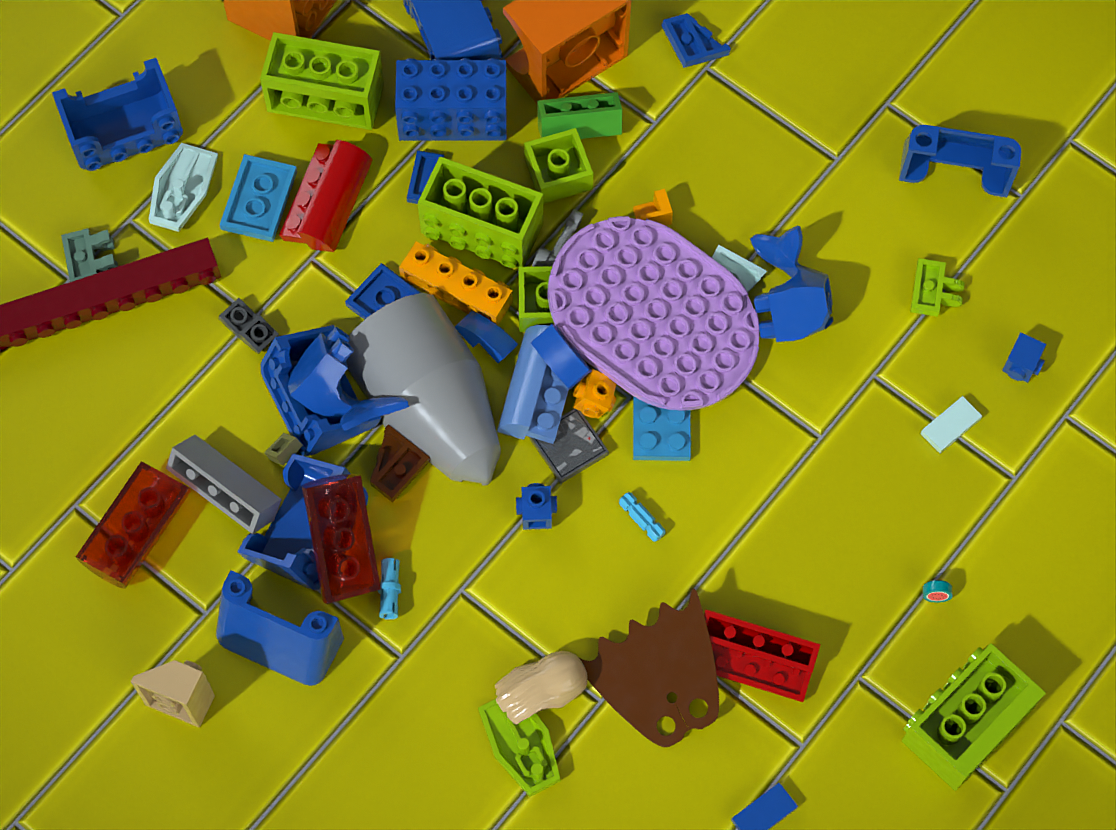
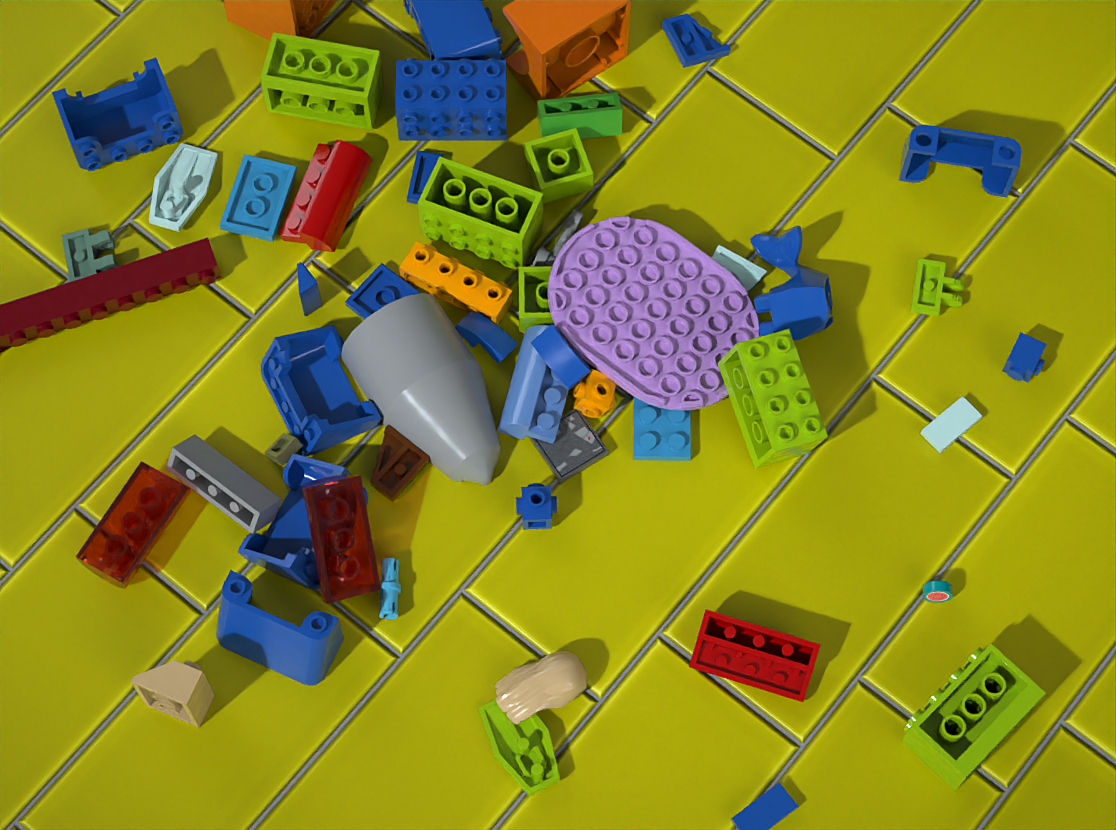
(248, 326): dark grey slope -> none
(308, 290): none -> blue slope
(318, 385): blue hips -> none
(642, 516): medium azure axle -> none
(654, 662): reddish brown piece -> none
(658, 210): light orange panel -> none
(772, 399): none -> lime brick

